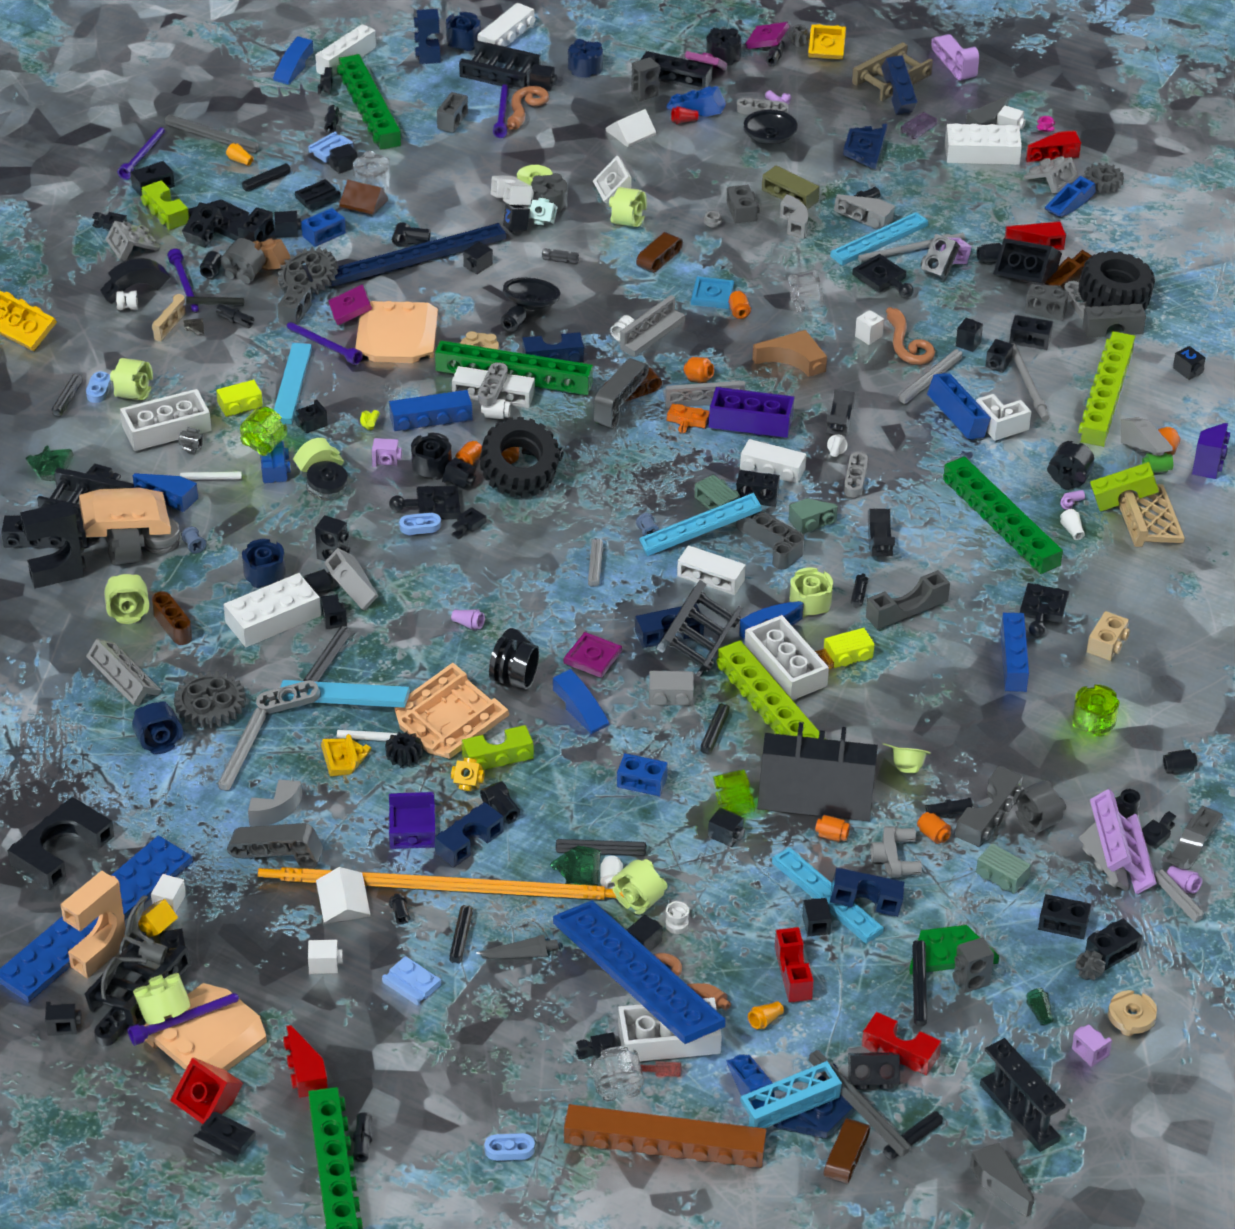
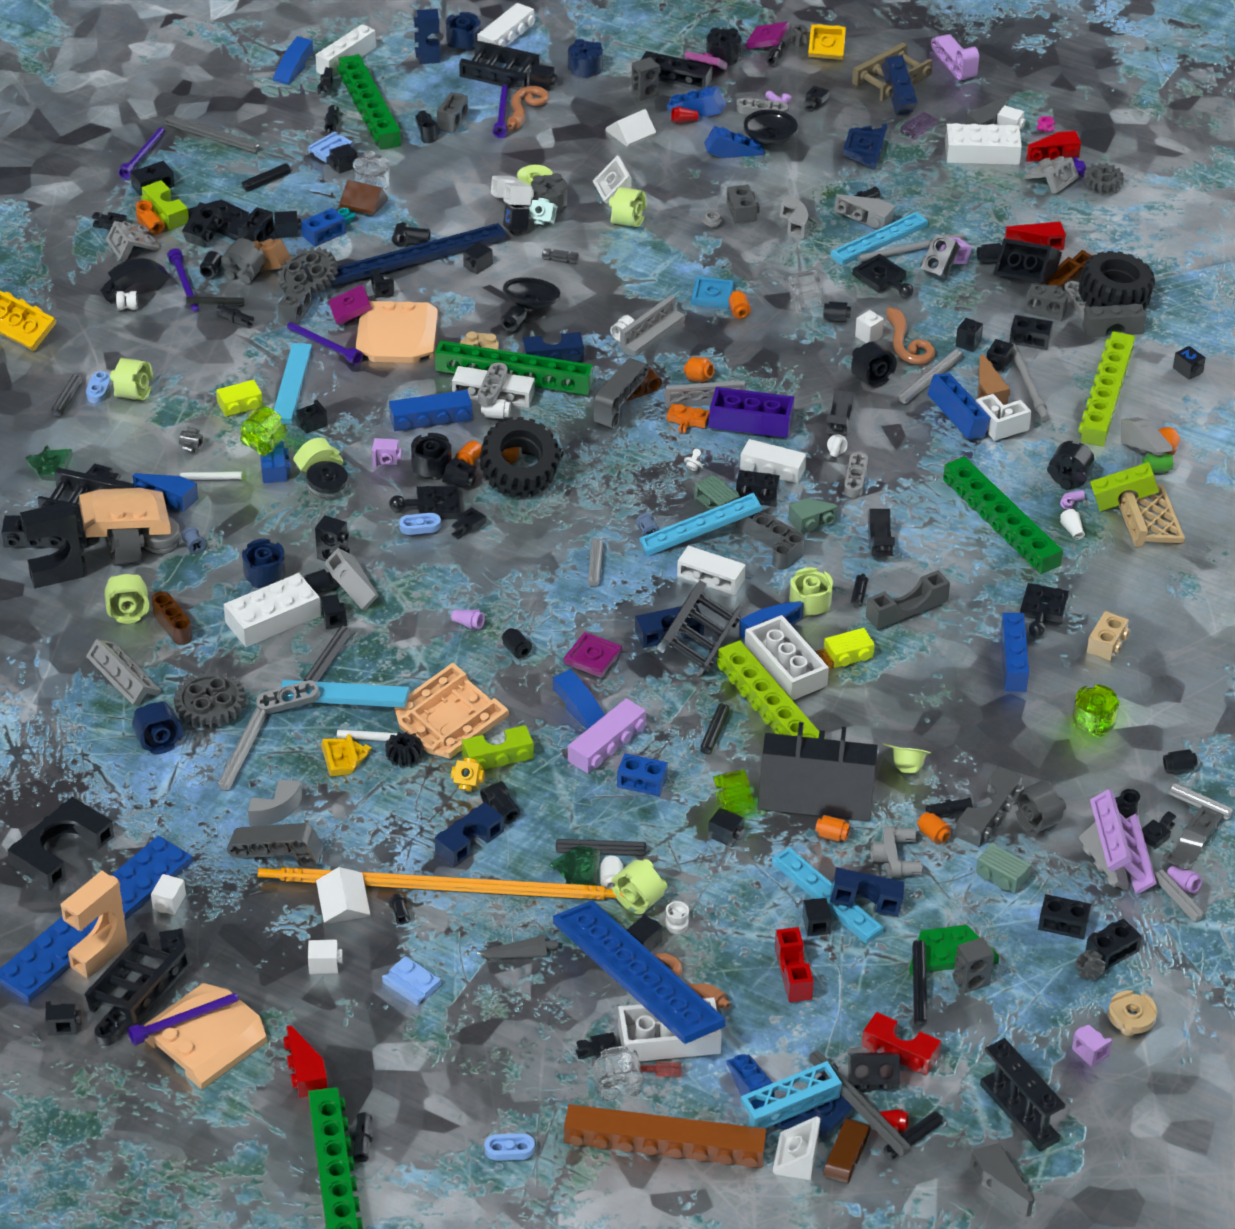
(147, 216): none -> orange piece
(148, 950): dark grey plant -> none
(157, 918): yellow brick -> none
(162, 998): yellowish green brick -> none
(164, 419): white brick -> none
(169, 317): tan plate -> none
(195, 326): clear smoke tile -> none
(205, 1090): red slope -> none
(224, 1136): black plate -> none
(239, 154): light orange cone -> none
(317, 194): black plate -> none
(346, 214): none -> teal plate
(369, 419): neon yellow plate -> none
(380, 286): none -> black bracket
(411, 820): dark purple panel -> none
(426, 127): none -> black piece
(461, 934): black axle -> none
(514, 662): black wheel -> none
(607, 736): none -> lavender brick
(659, 252): reddish brown beam -> none
(671, 688): light grey brick -> none
(694, 462): none -> white plate
(729, 144): none -> blue slope
(763, 1015): light orange cone -> none
(782, 183): olive brick -> none
(792, 349): medium nougat arch -> none
(797, 1150): none -> white slope
(816, 96): none -> black plate
(837, 311): none -> black brick
(873, 363): none -> black brick
(897, 1119): none -> red cone
(990, 381): none -> medium nougat slope
(1039, 1004): clear green cone -> none
(1071, 197): blue slope -> none
(1080, 166): none -> dark purple plate
(1198, 800): none -> light grey axle
(1210, 451): dark purple slope -> none

